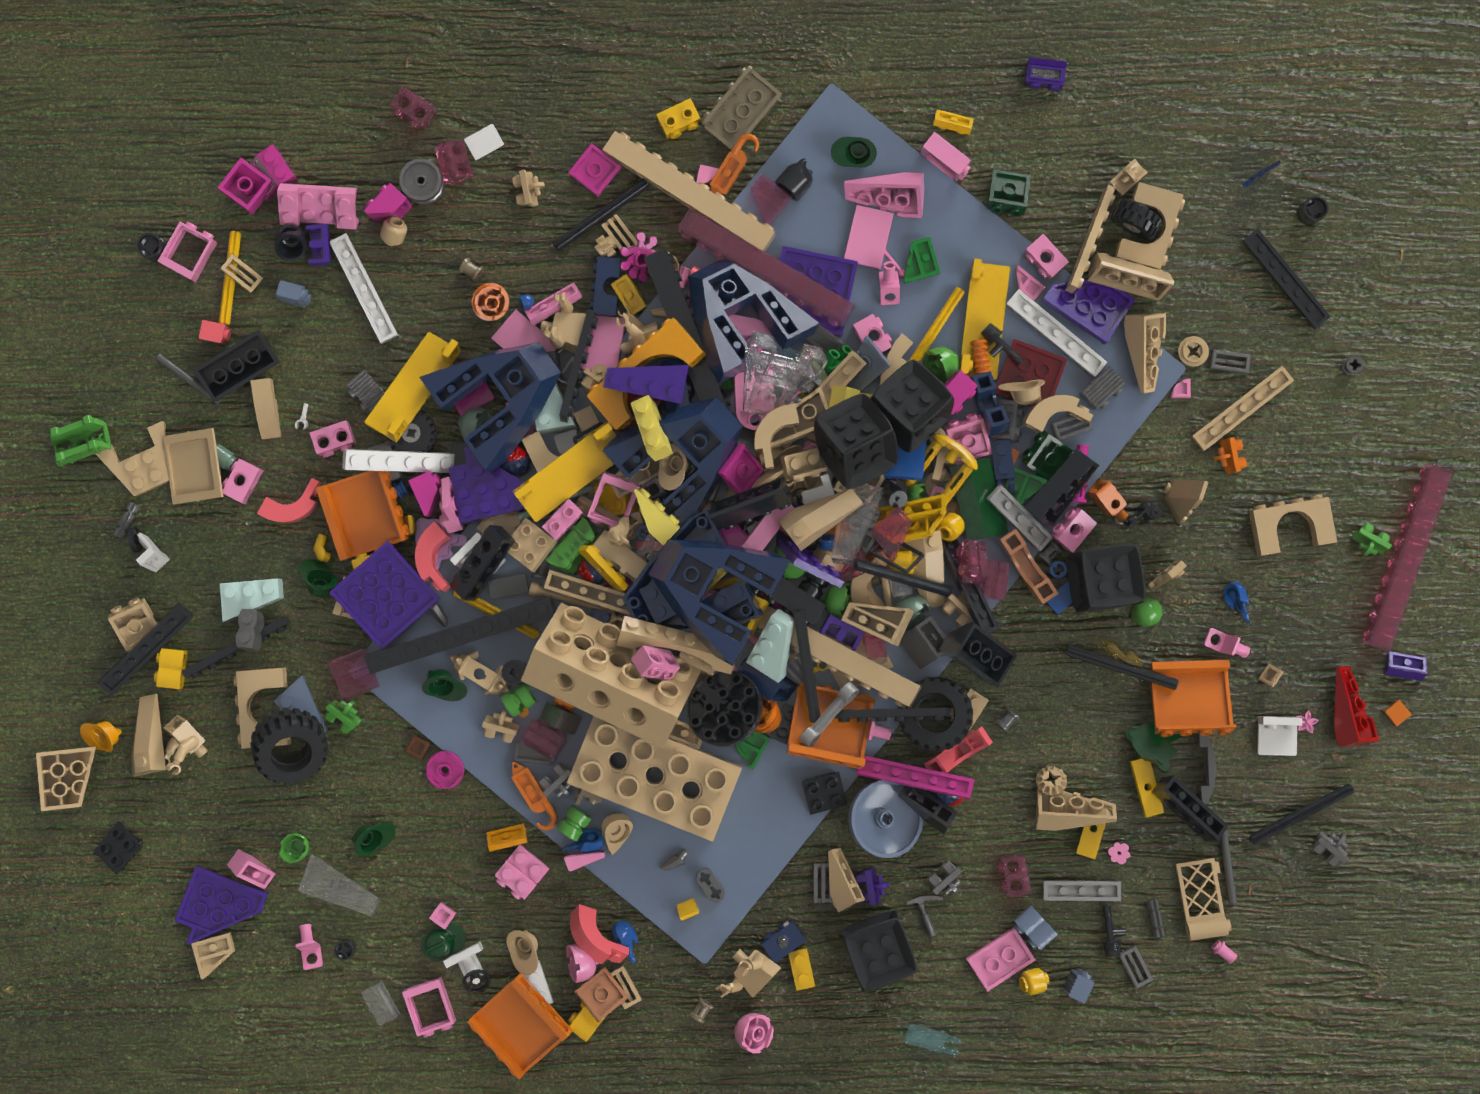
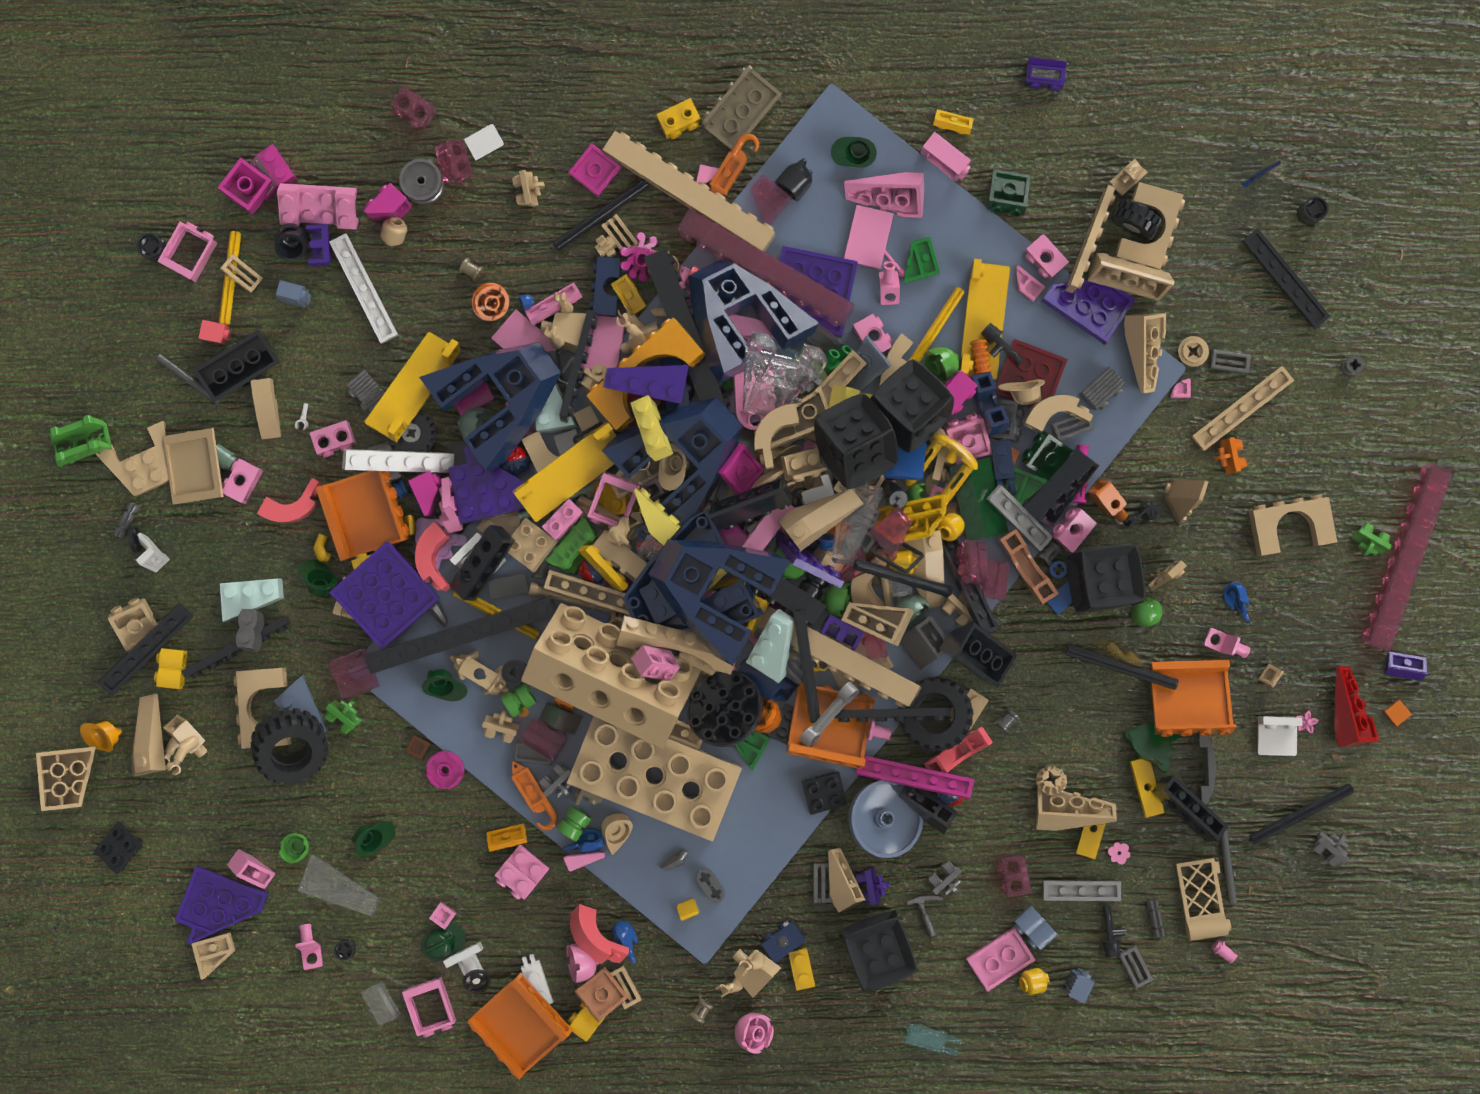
(523, 950): tan piece -> none
(1056, 333): white plate -> none

